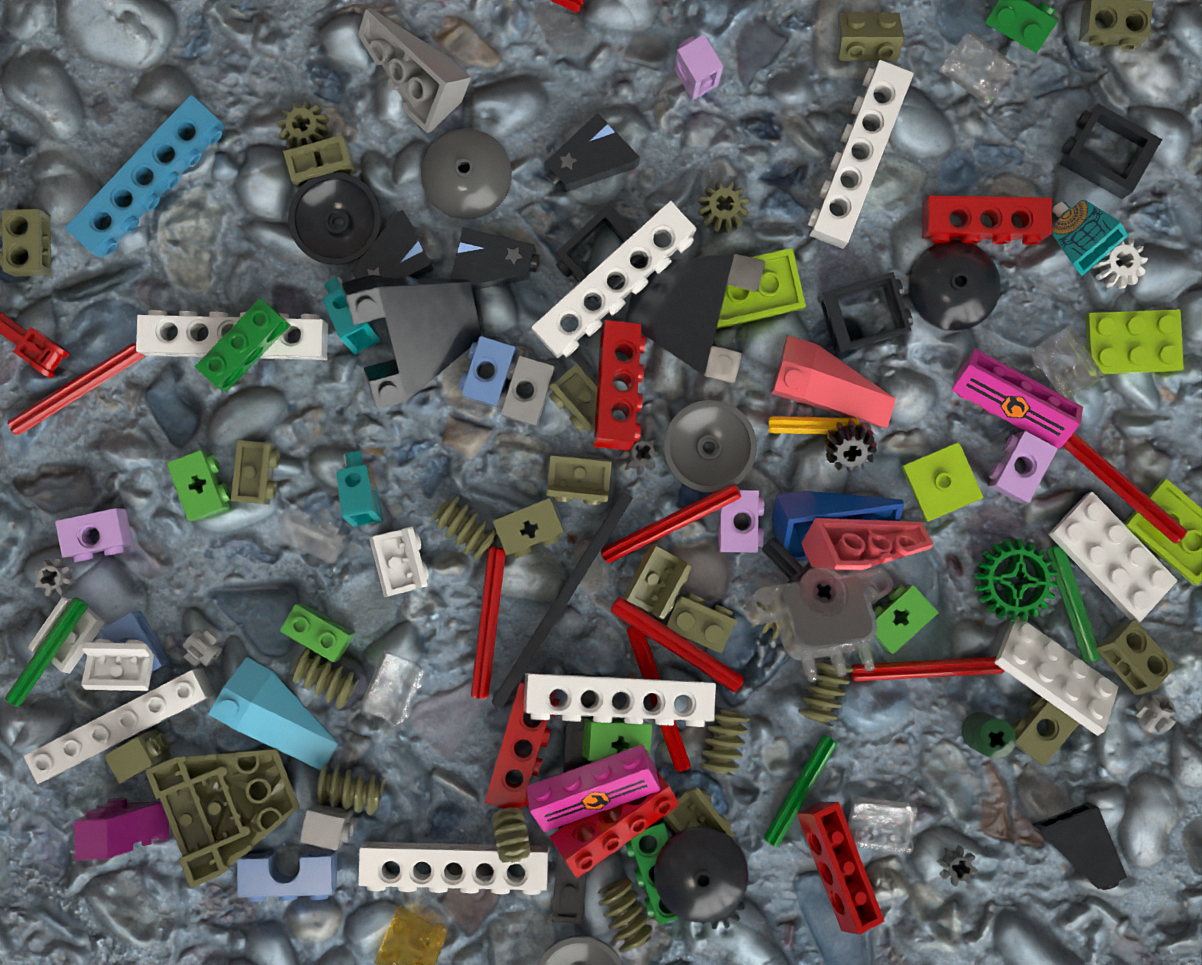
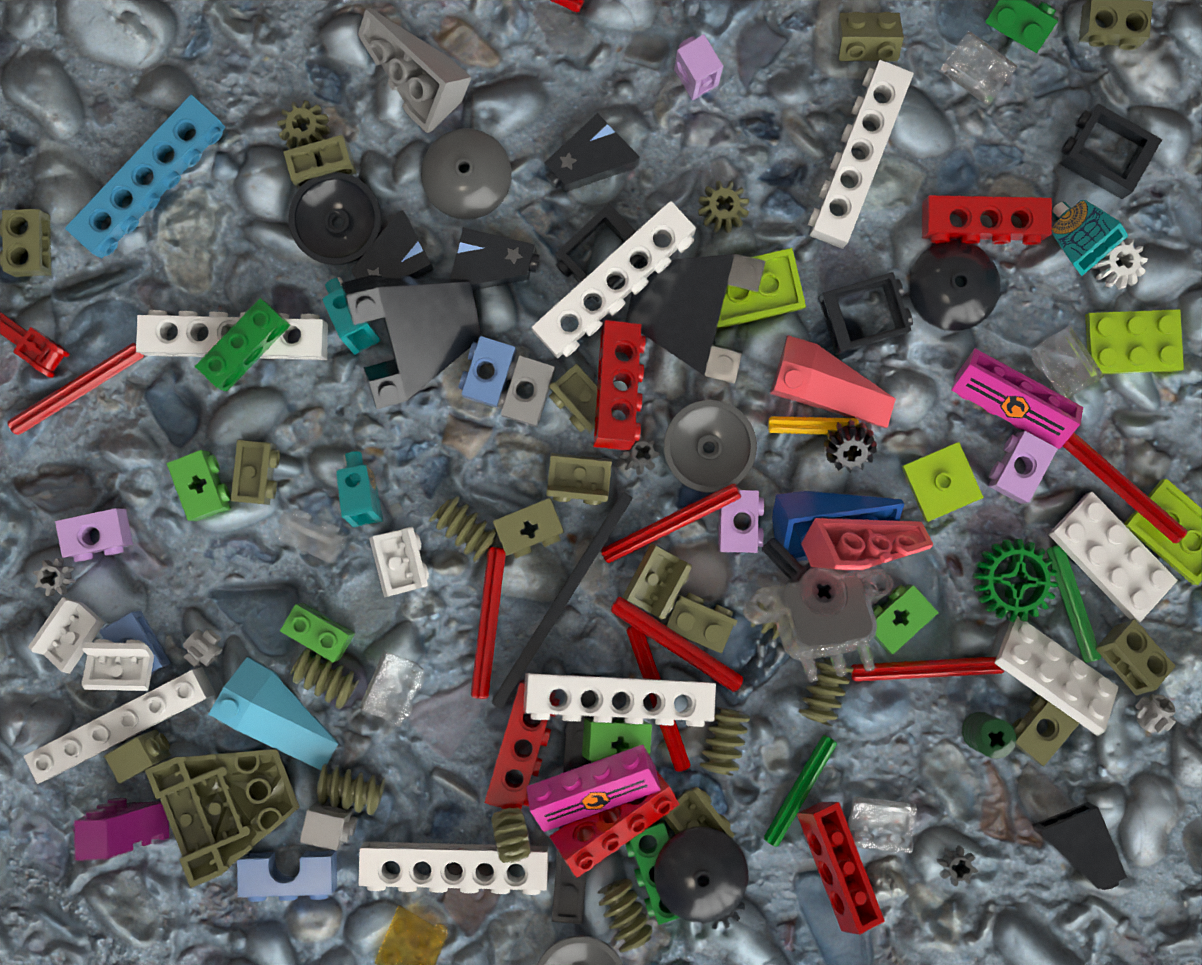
(46, 651): green axle -> none

